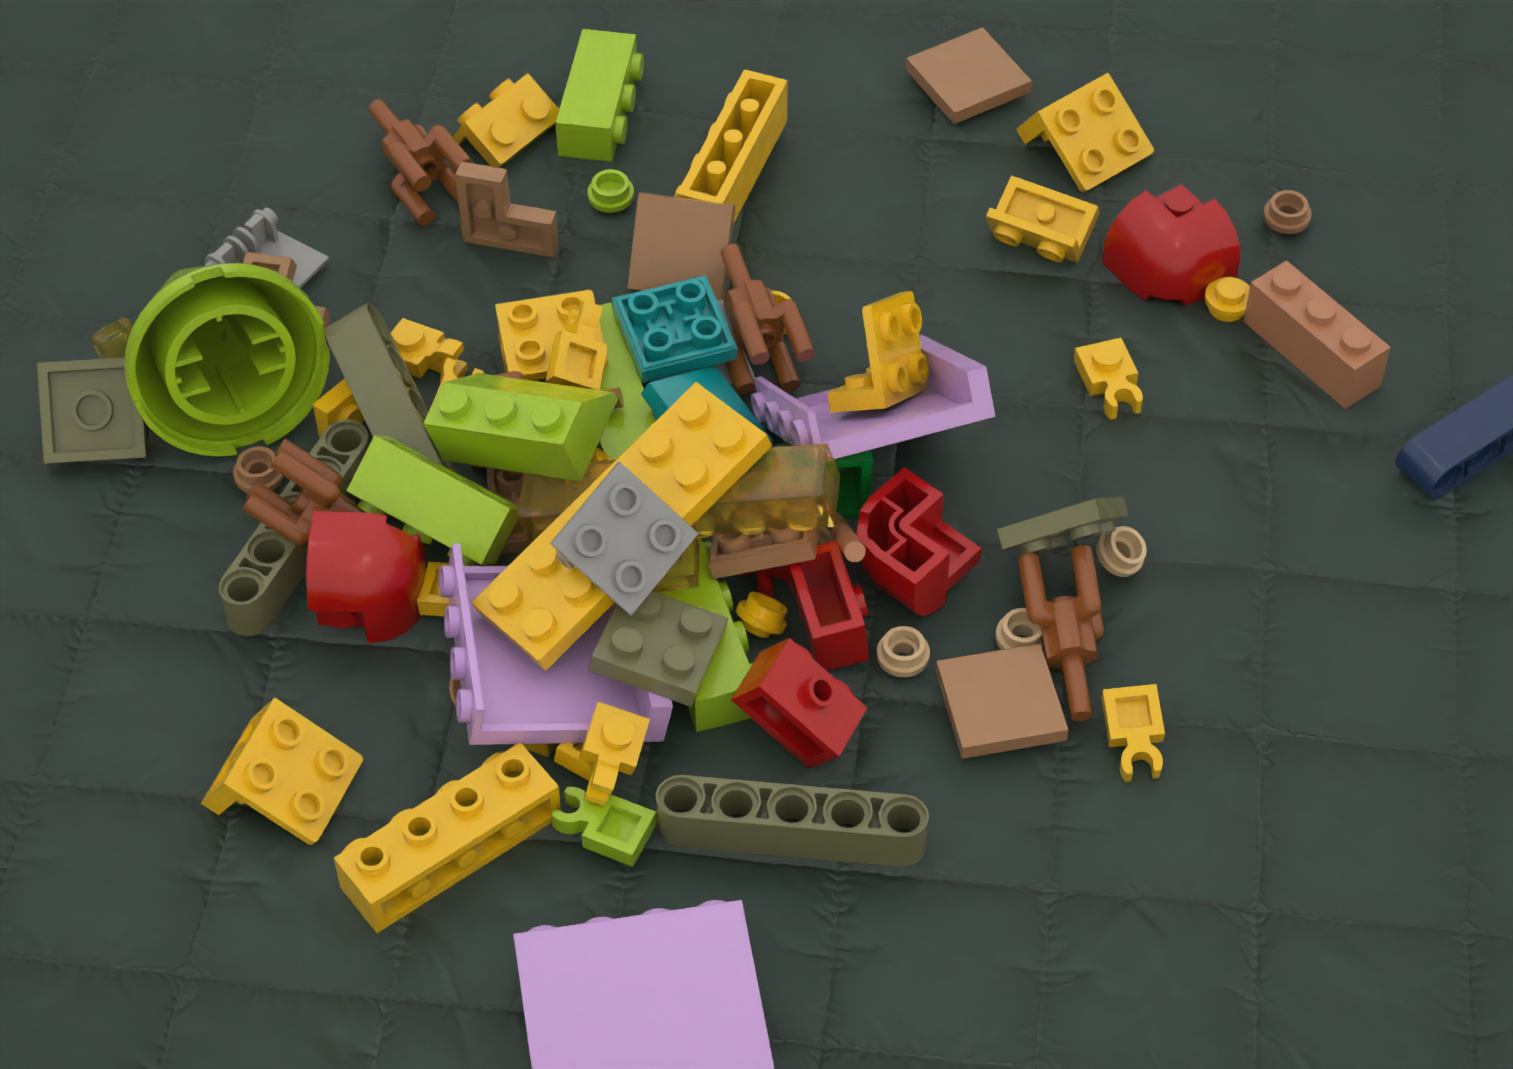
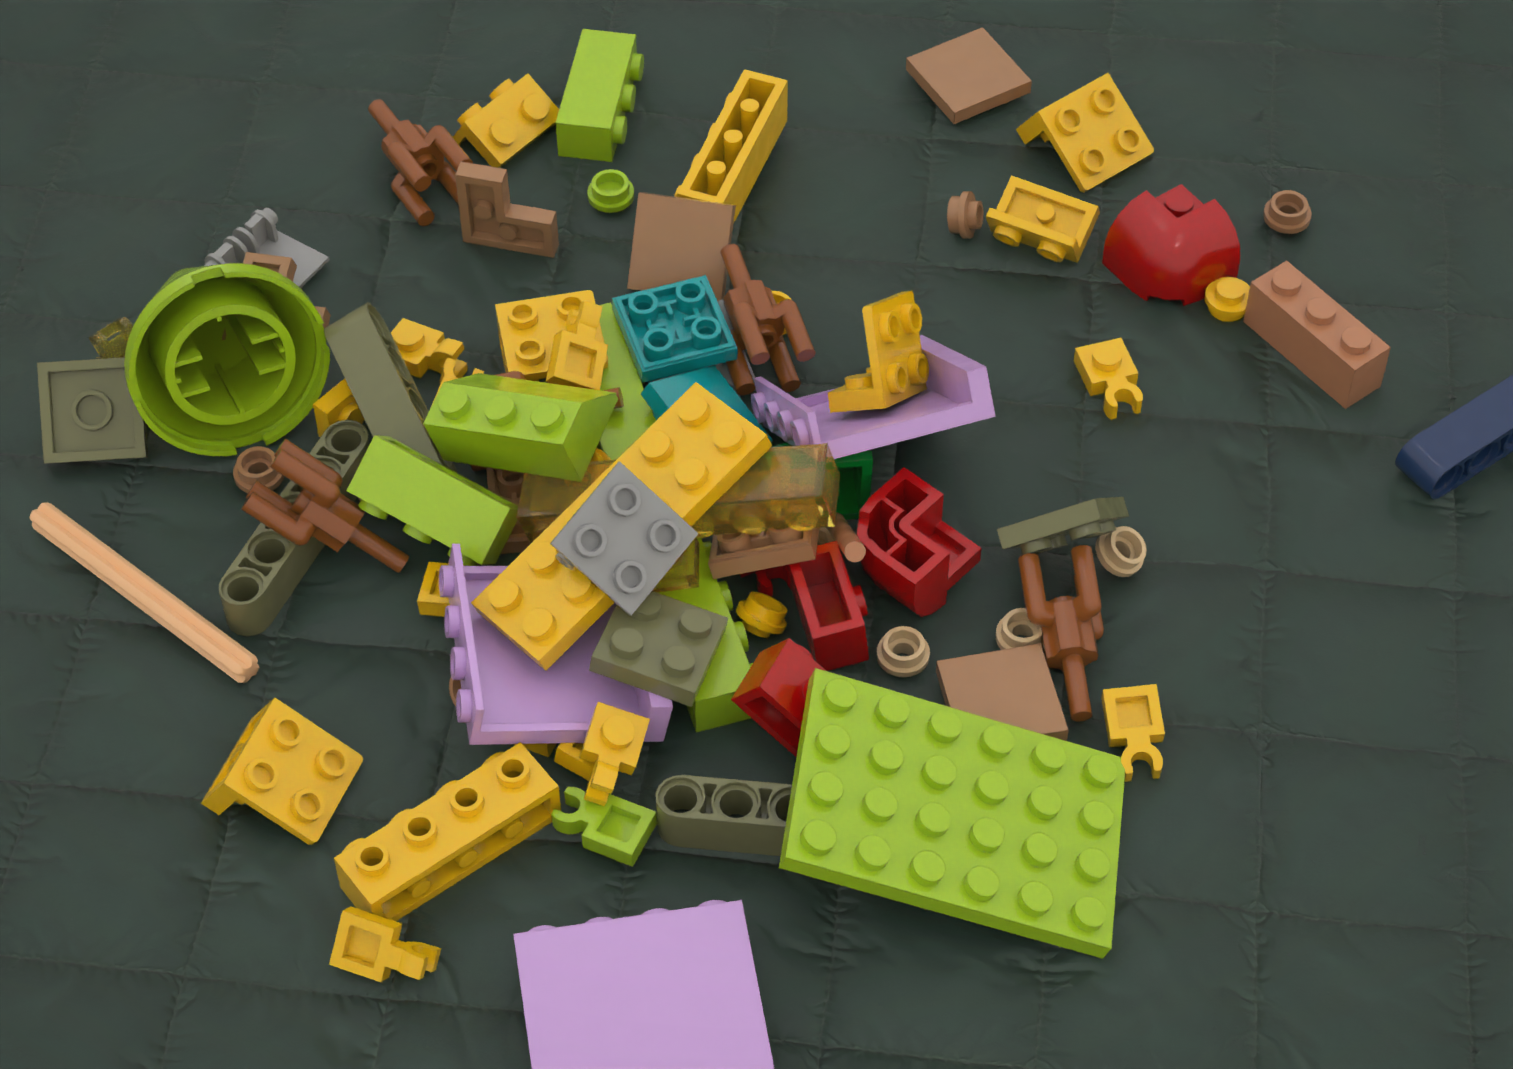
(145, 593): none -> light nougat axle
(364, 574): red brick -> none
(372, 947): none -> yellow plate
(955, 814): none -> lime plate
(964, 214): none -> medium nougat plate

